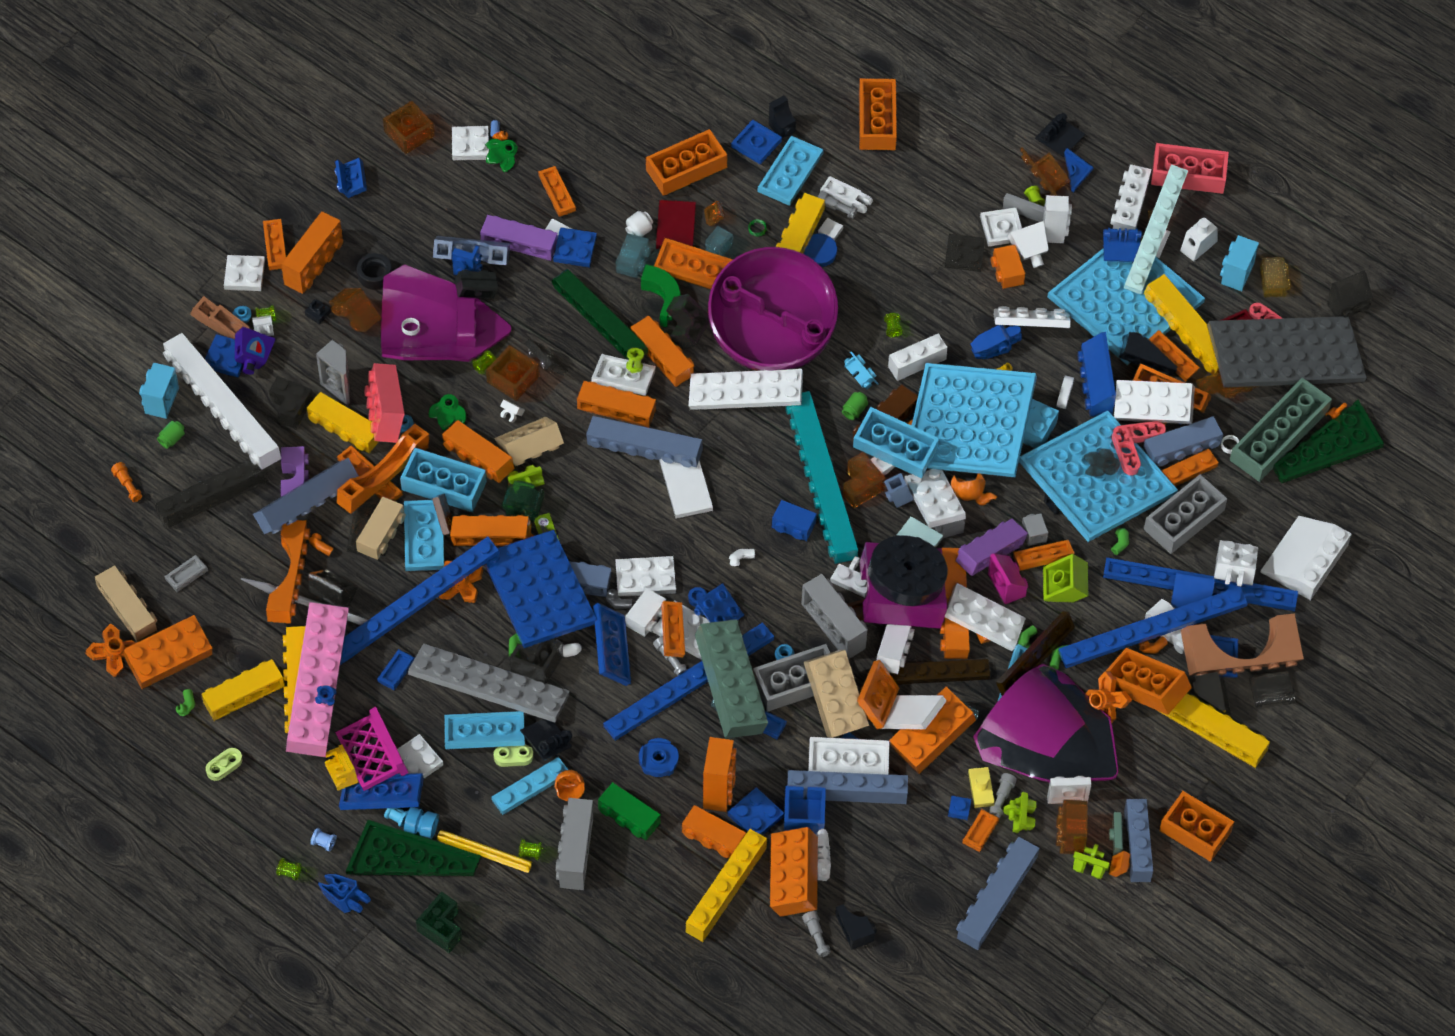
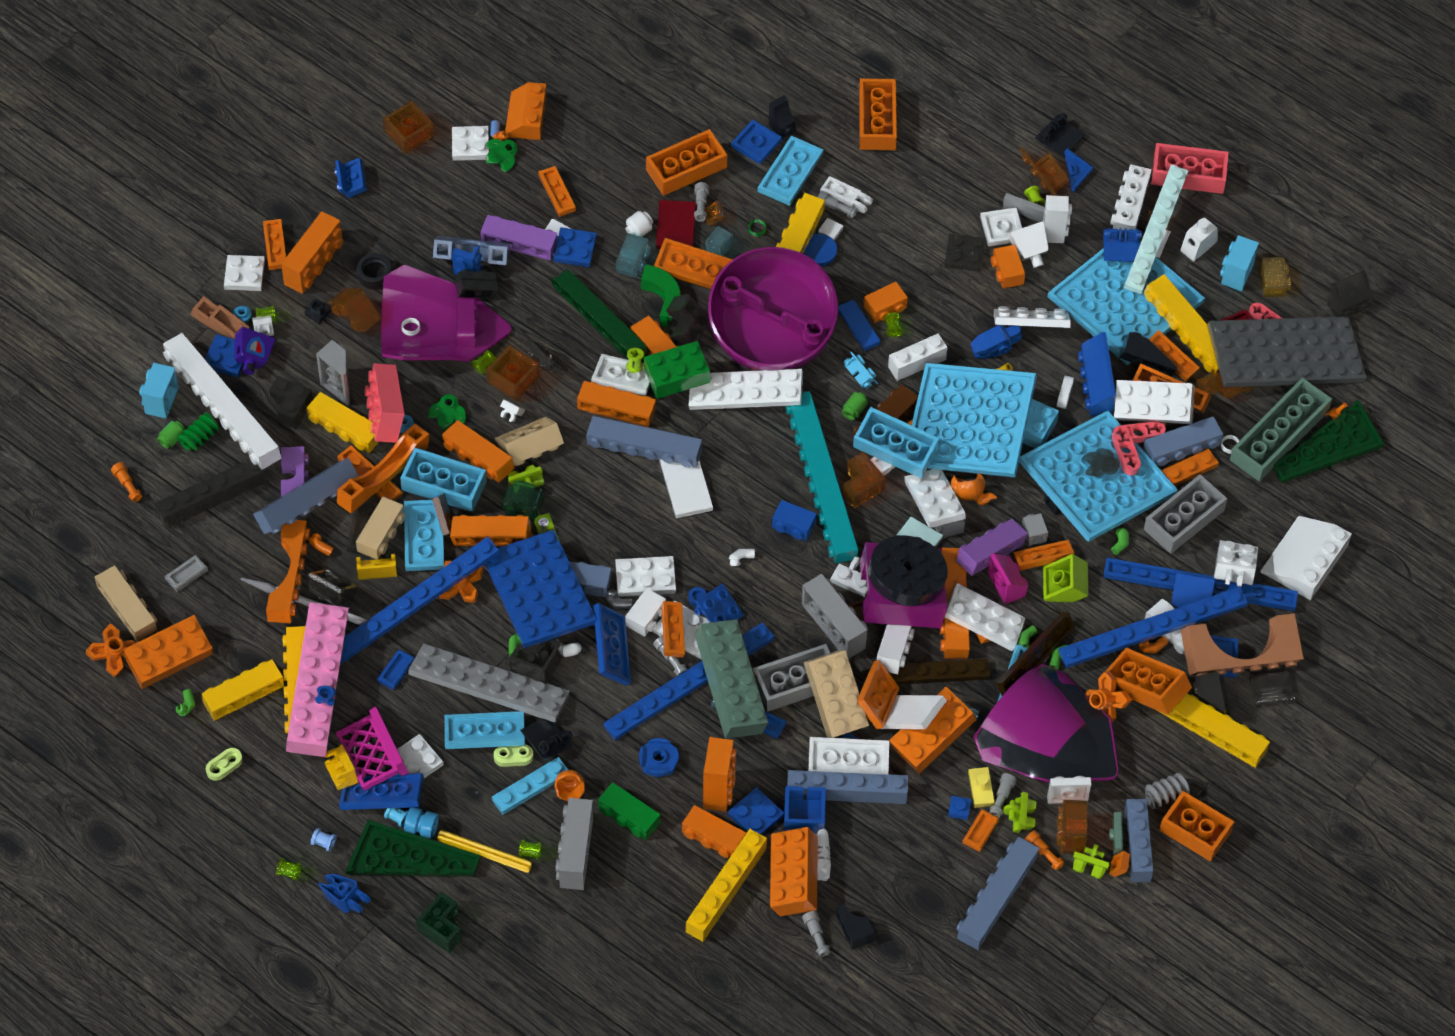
(198, 432): none -> green piece
(376, 568): none -> yellow hinge
(526, 111): none -> orange slope
(676, 369): none -> green brick
(701, 191): none -> light grey piece
(784, 648): dark azure plate -> none
(858, 325): none -> blue tile
(885, 301): none -> orange brick
(898, 490): sand blue brick -> none
(1035, 839): none -> orange piece
(1164, 789): none -> light grey piece

